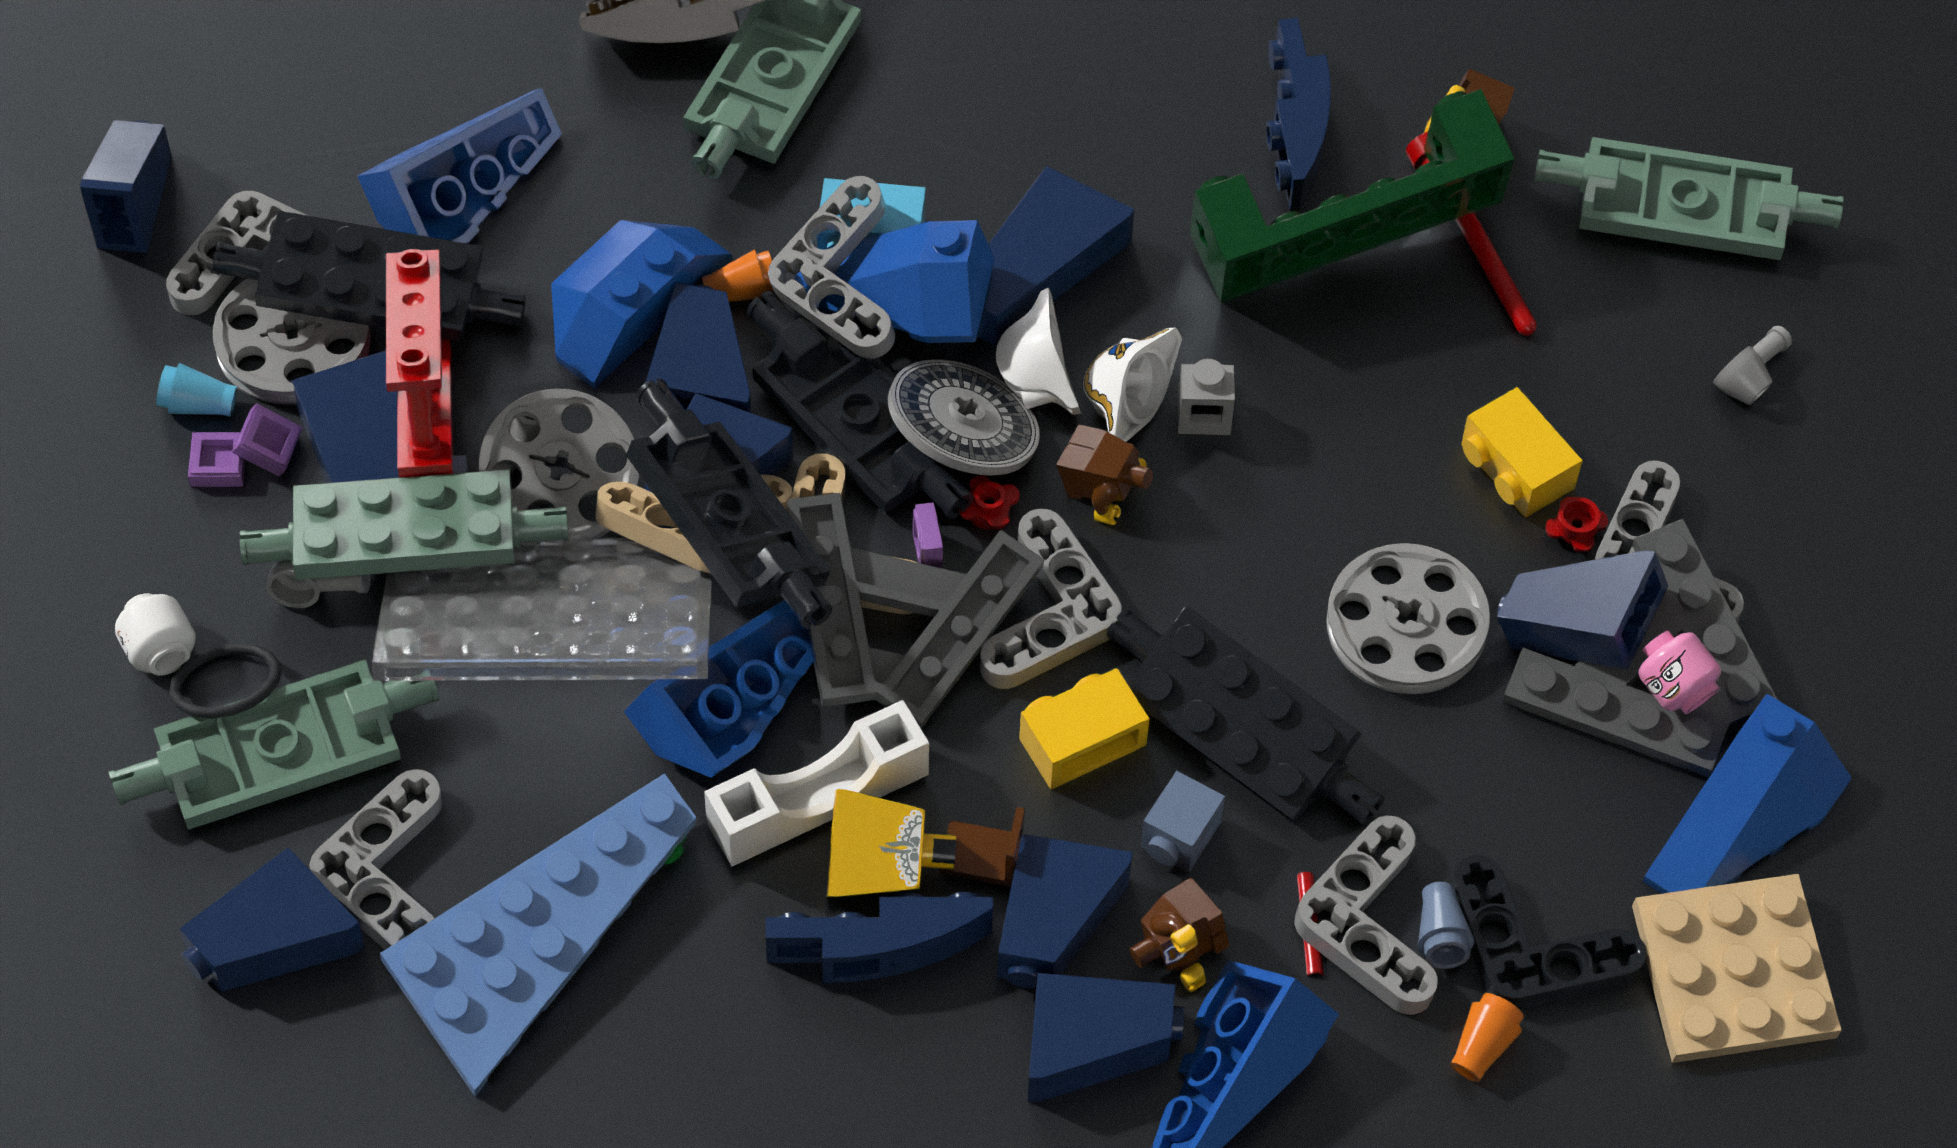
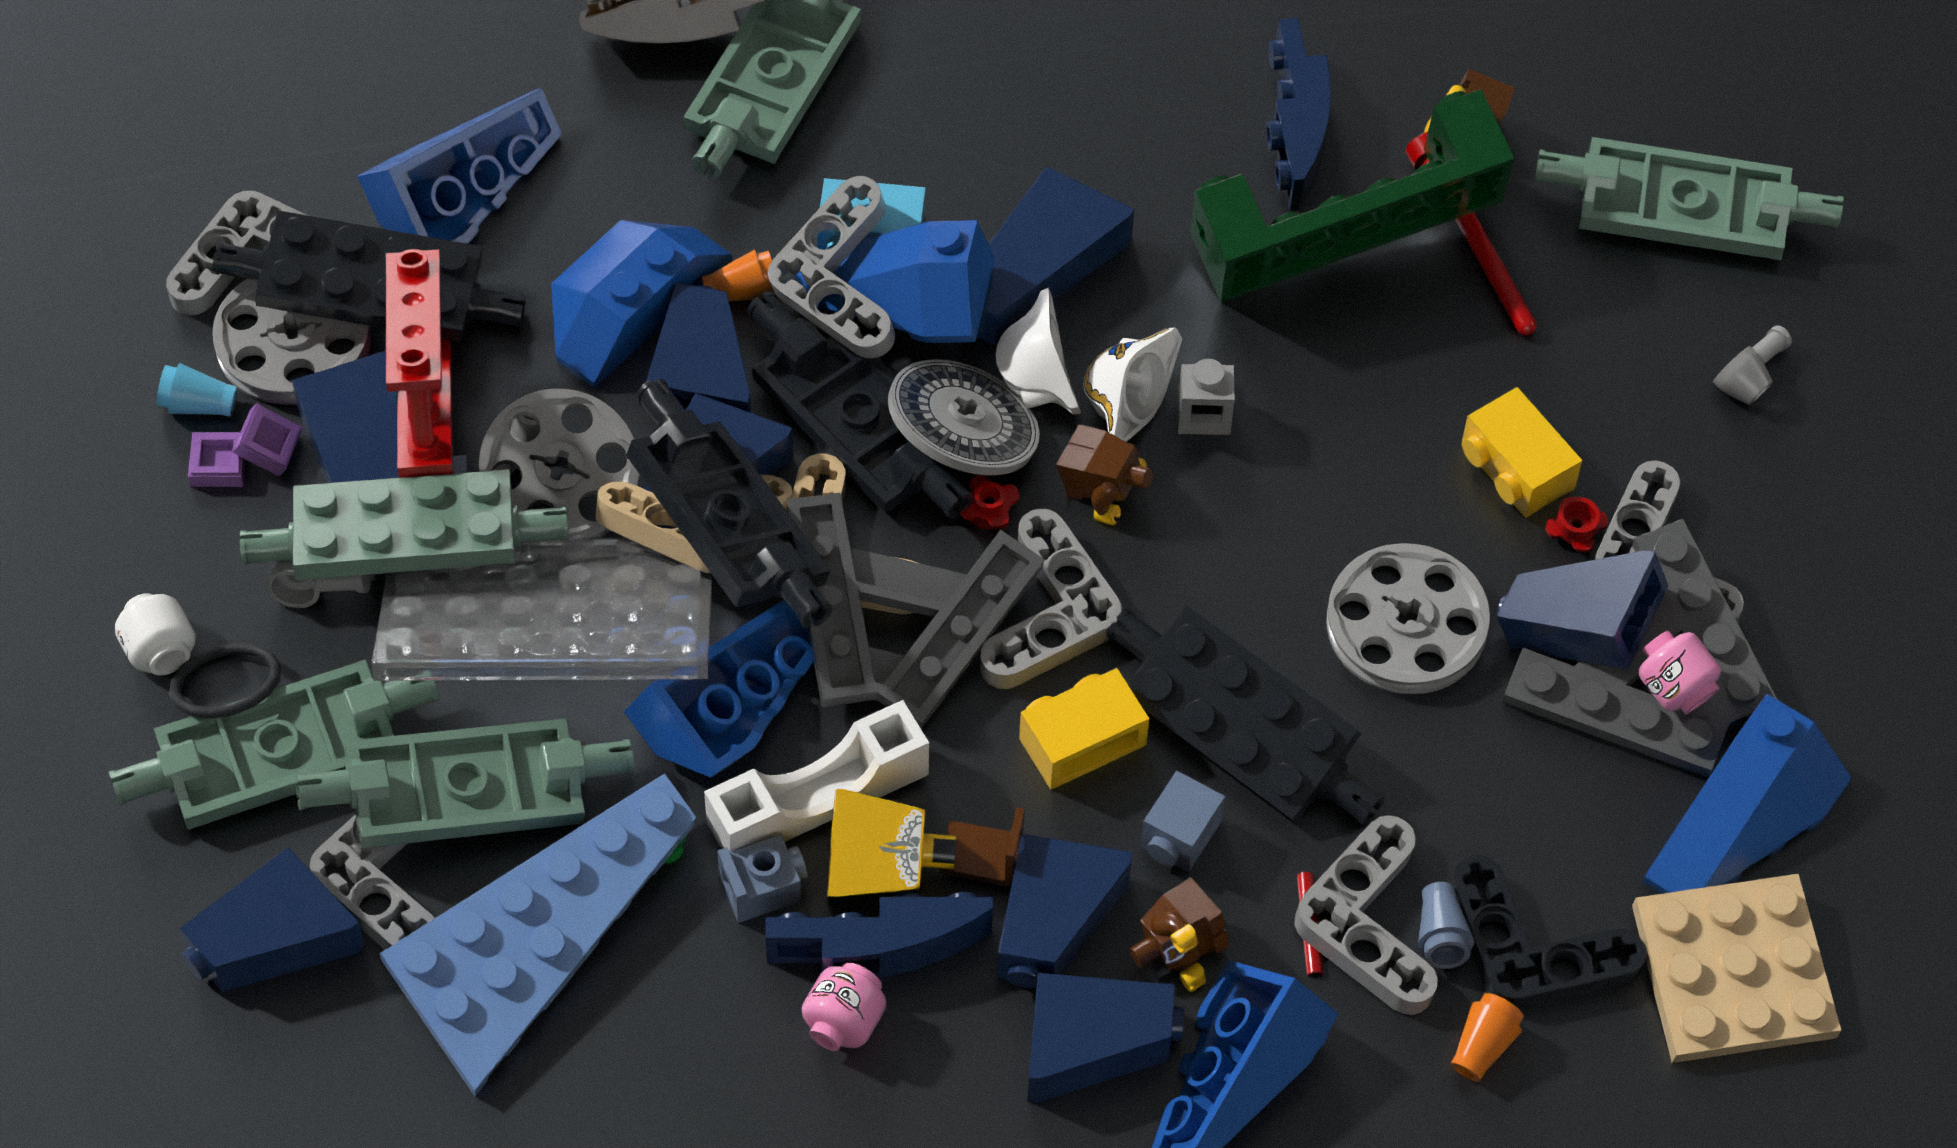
(126, 185): dark blue slope -> none
(464, 781): none -> sand green plate
(752, 887): none -> sand blue brick
(844, 1006): none -> bright pink head
(927, 535): medium lavender tile -> none

